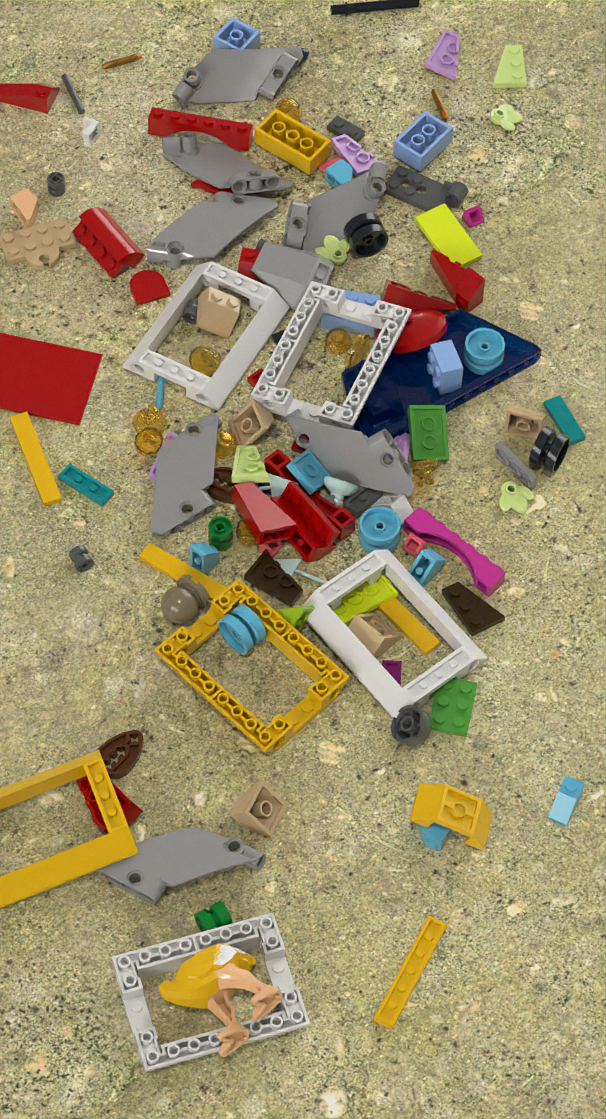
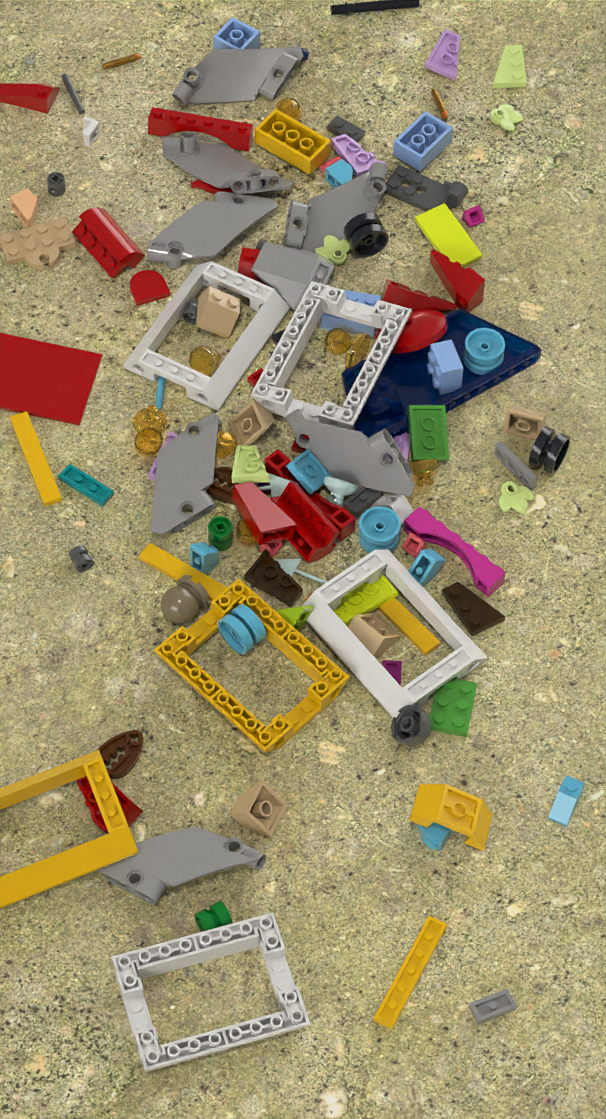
(211, 981): animal -> none
(492, 1006): none -> light grey plate
(564, 419): teal tile -> none

